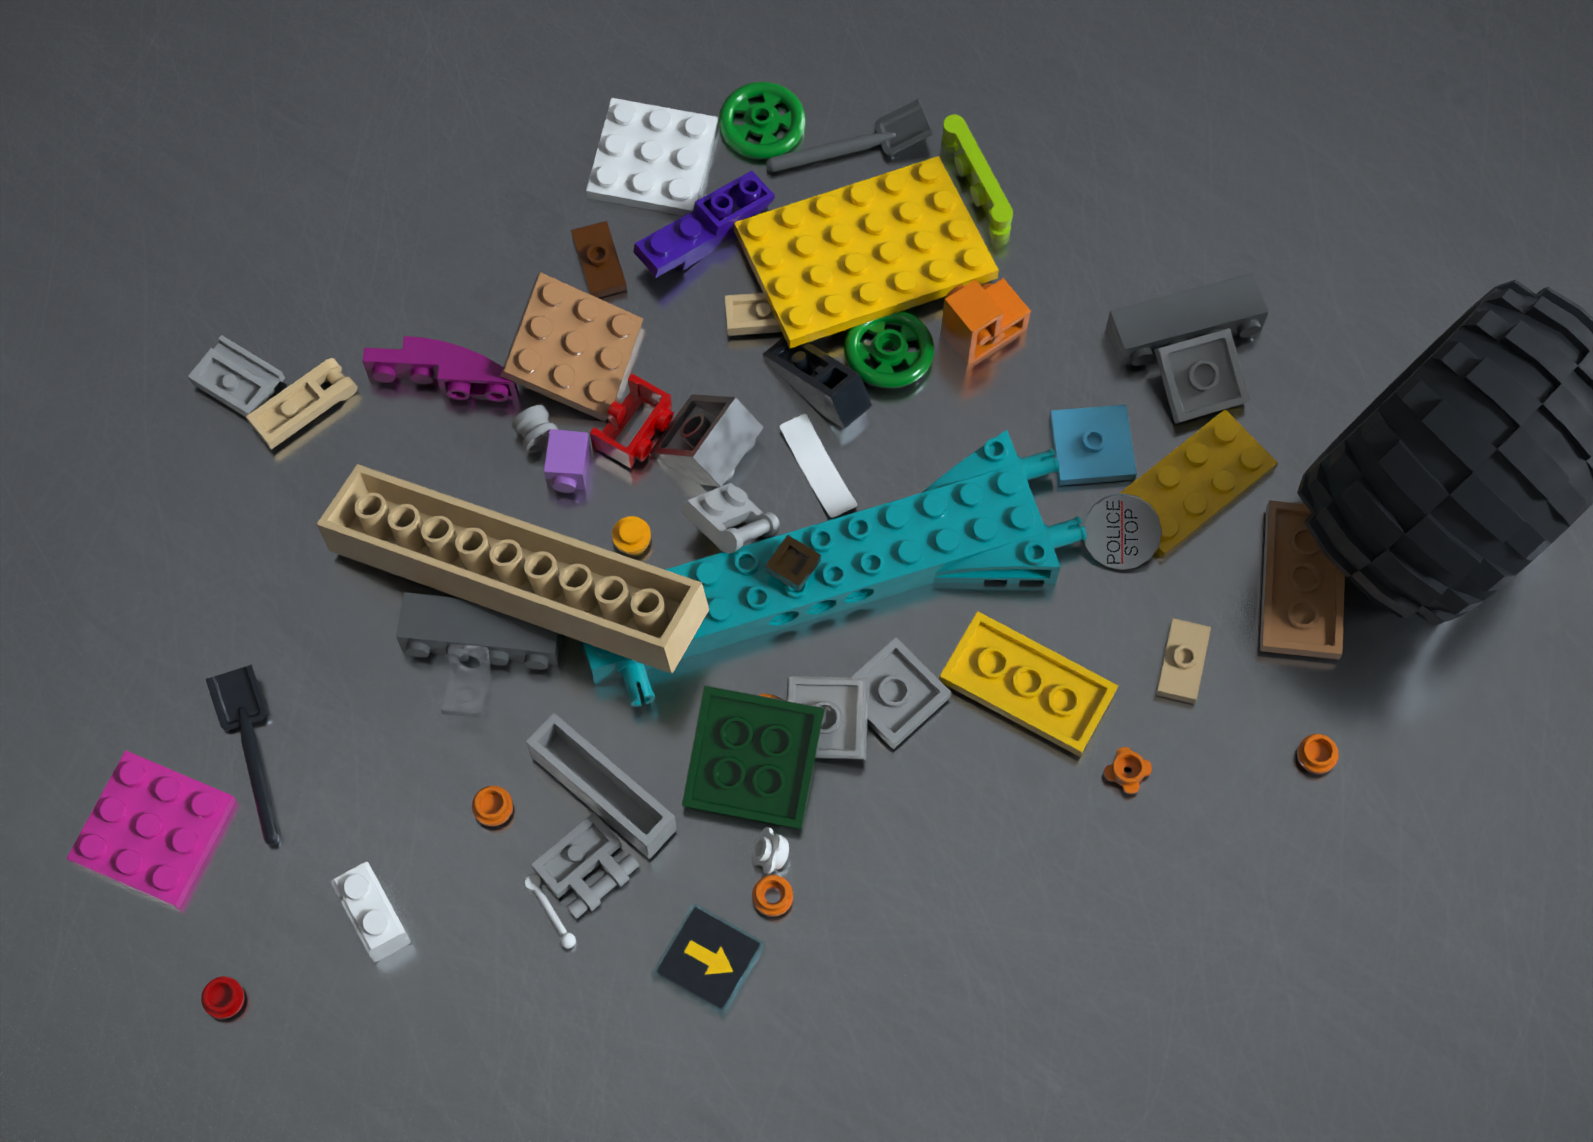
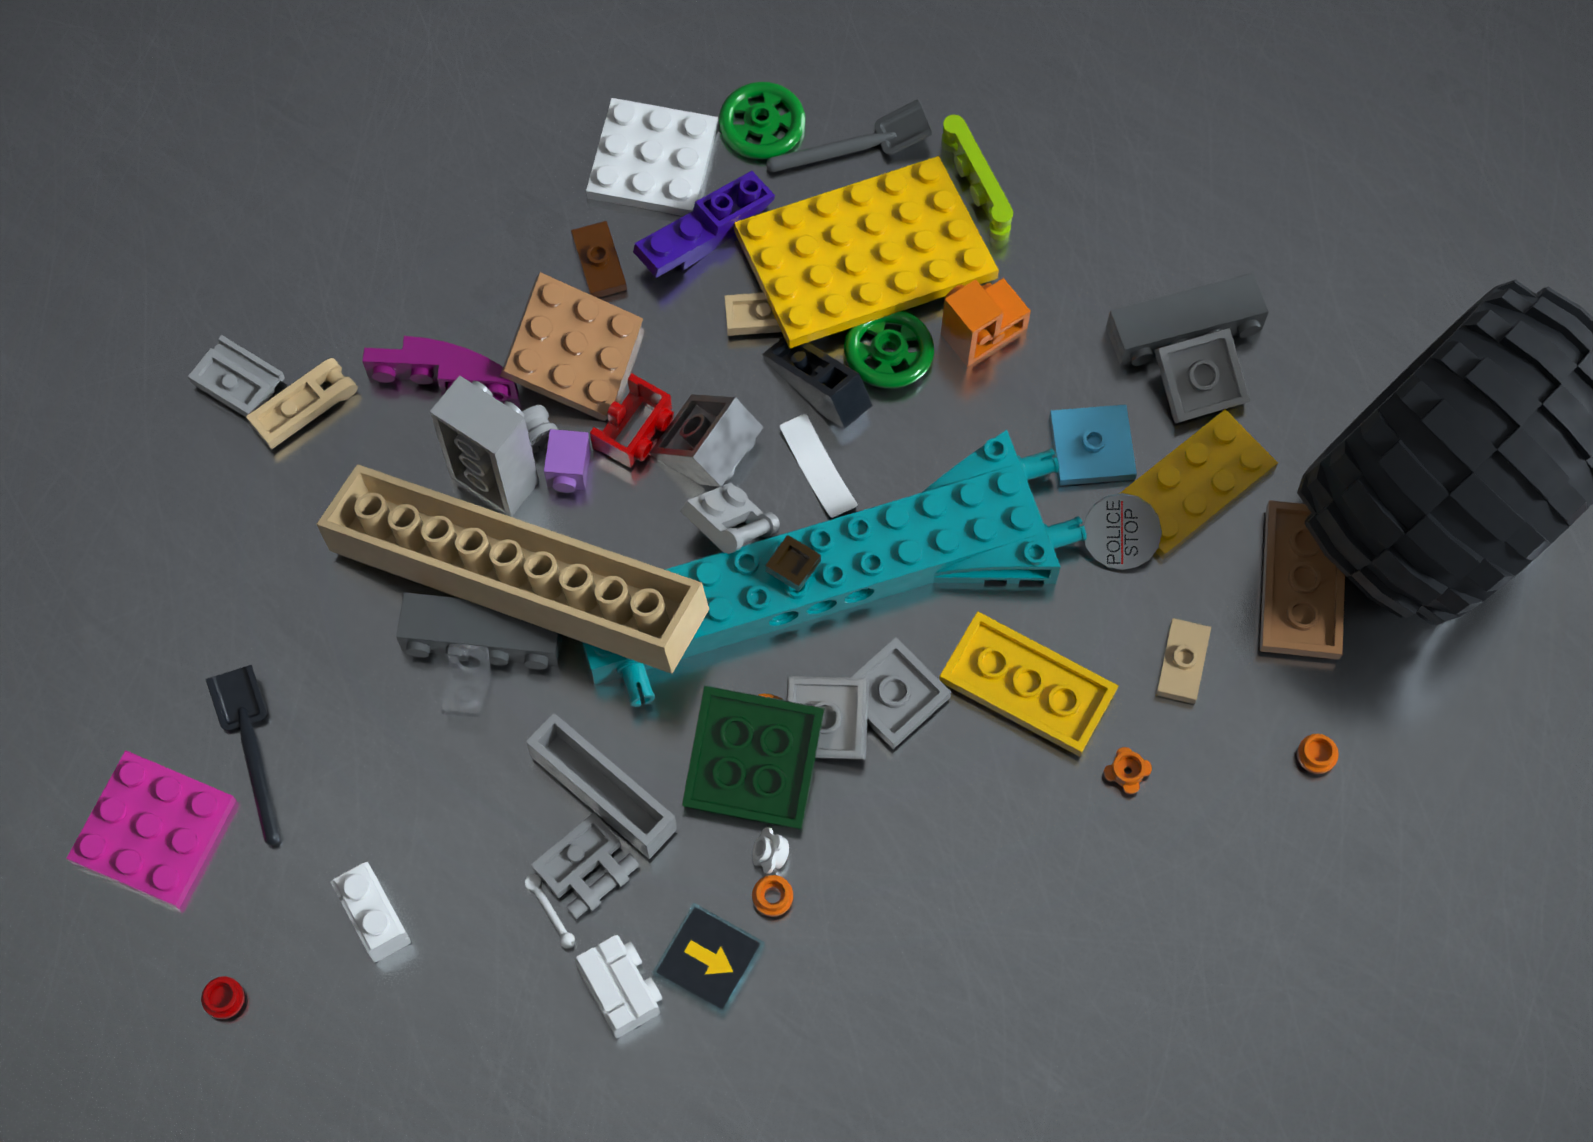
(485, 444): none -> light grey brick
(492, 806): orange plate -> none
(618, 986): none -> white brick
(631, 535): light orange plate -> none

